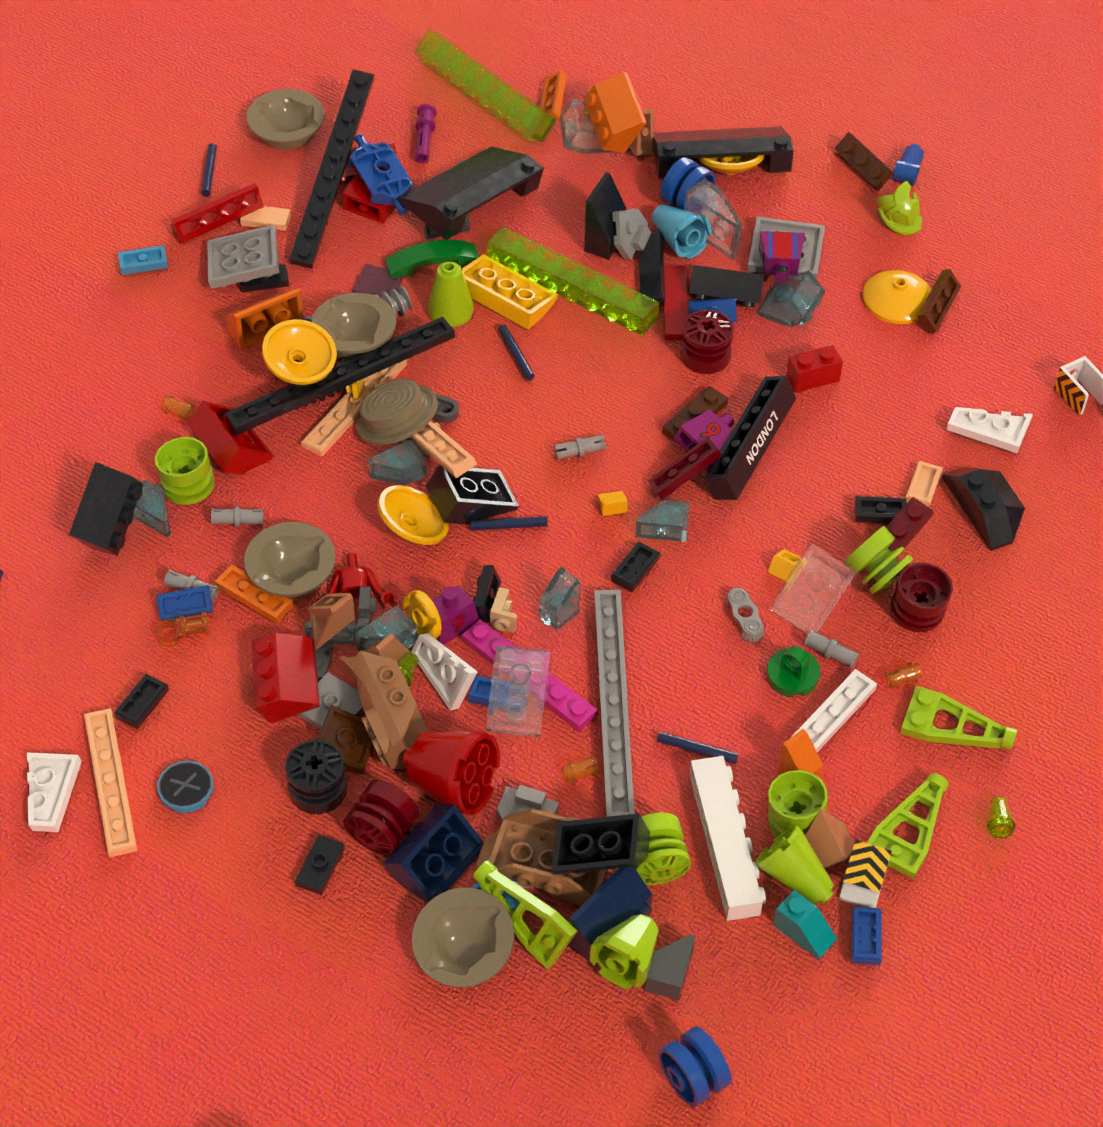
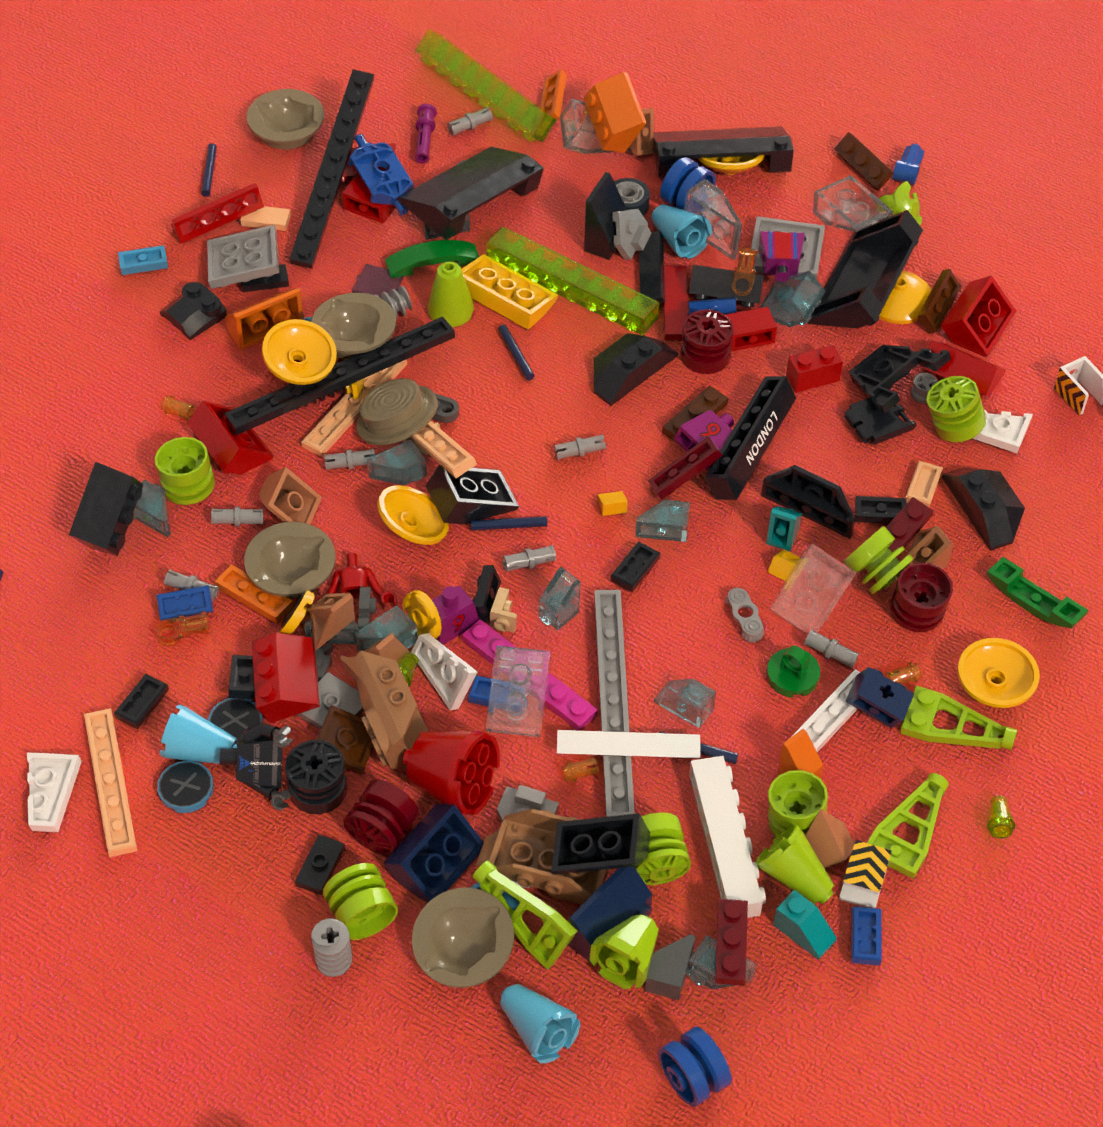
(194, 310): none -> black slope
(194, 738): none -> medium azure cone
(235, 715): none -> black tile
(242, 678): none -> black plate
(260, 760): none -> torso
(289, 497): none -> nougat slope
(296, 613): none -> yellow tile
(332, 947): none -> light grey piece
(348, 459): none -> light grey pin
(360, 900): none -> lime wheel
(470, 121): none -> light grey pin
(529, 558): none -> light grey pin
(539, 1022): none -> medium azure cone
(628, 365): none -> black wedge
(628, 744): none -> white sticker
(634, 194): none -> wheel
(687, 700): none -> clear light blue slope
(702, 965): none -> clear light blue slope
(731, 942): none -> dark red plate
(746, 272): none -> clear orange connector
(752, 328): none -> red brick
(783, 527): none -> teal slope
(812, 496): none -> black wedge
(848, 205): none -> clear slope
(867, 272): none -> black slope
(874, 425): none -> black plate
(880, 697): none -> dark blue brick
(887, 366): none -> black wing
(921, 385): none -> light grey wheel
(931, 547): none -> nougat slope
(956, 409): none -> lime wheel
(963, 364): none -> red slope
(979, 316): none -> red slope
(998, 662): none -> yellow dish
(1032, 598): none -> green slope

